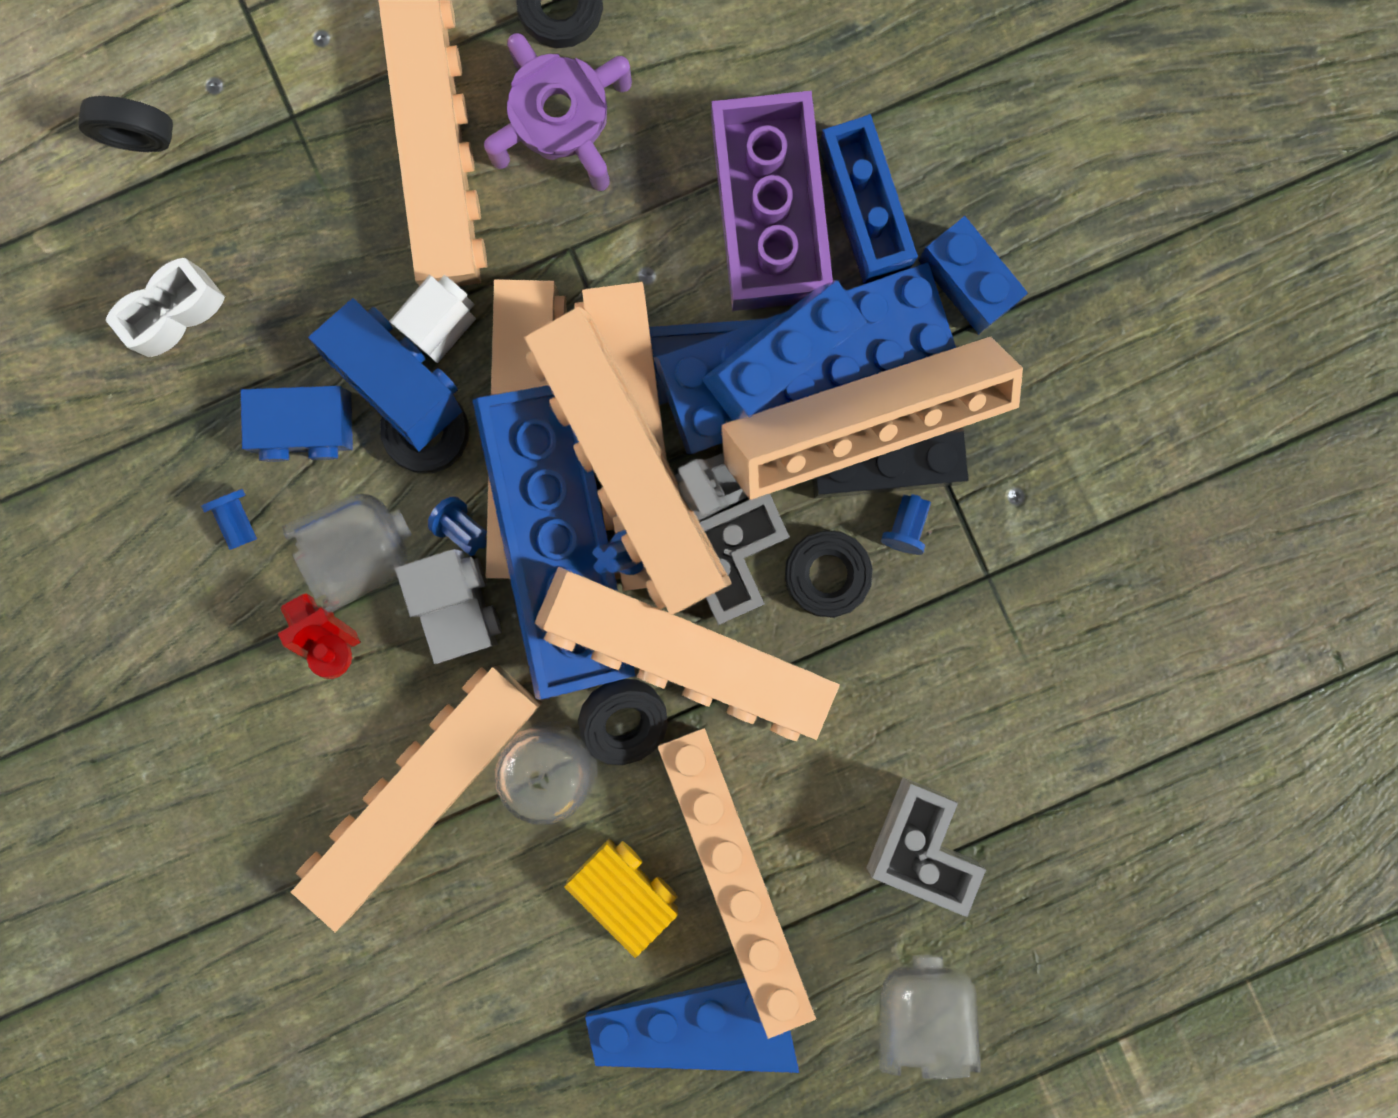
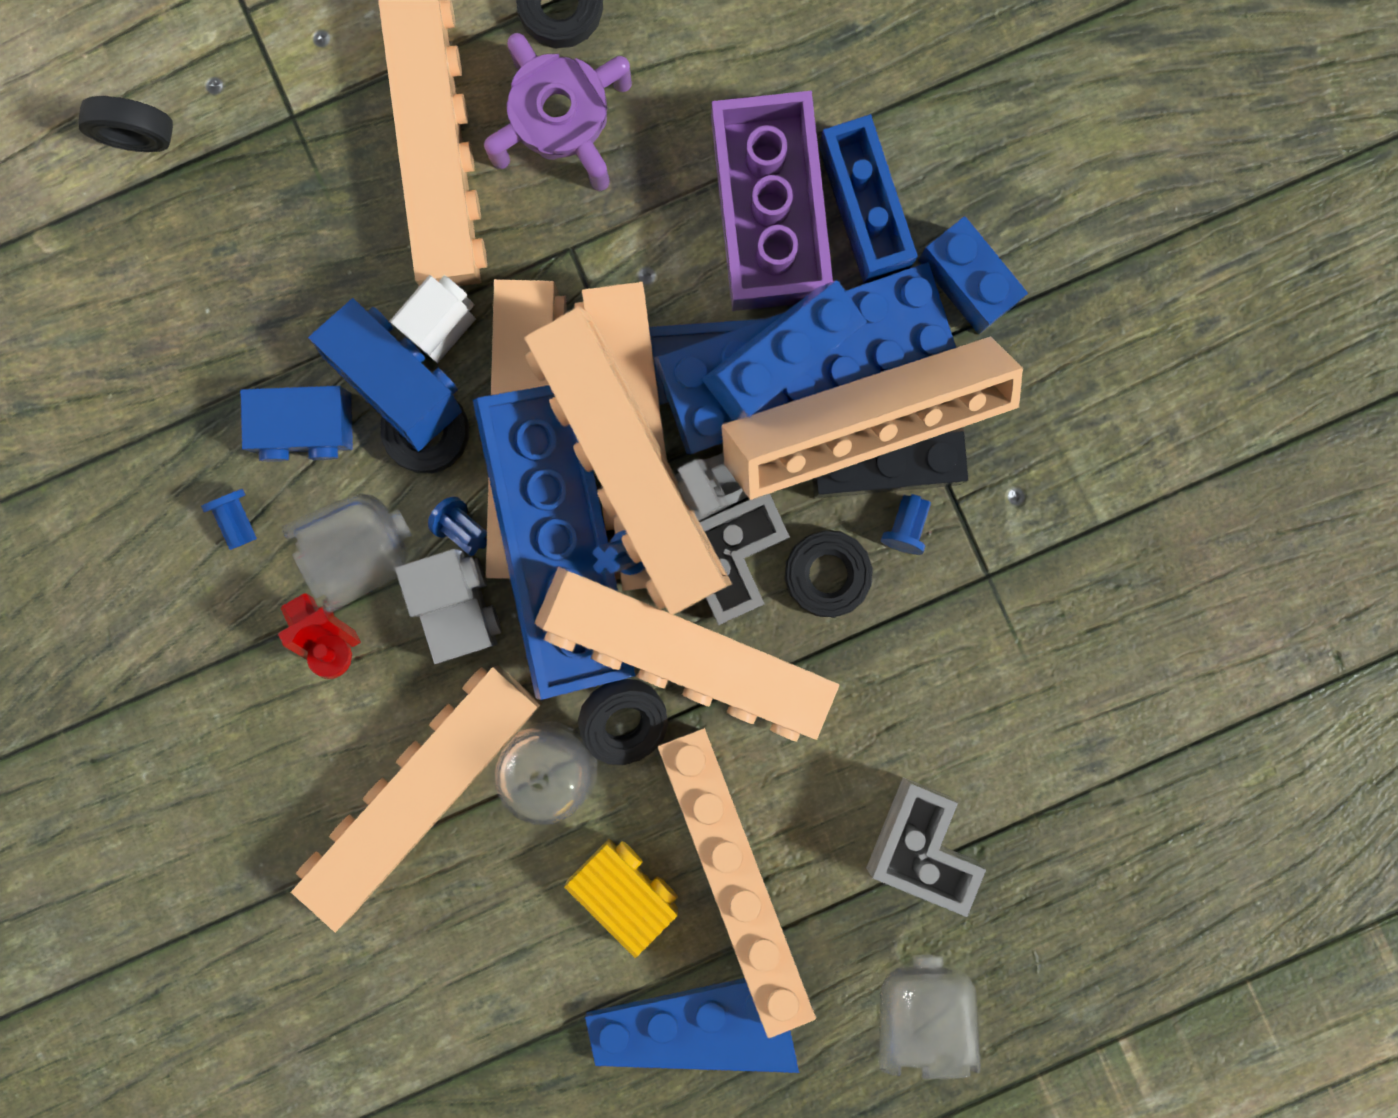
(158, 316): white brick -> none

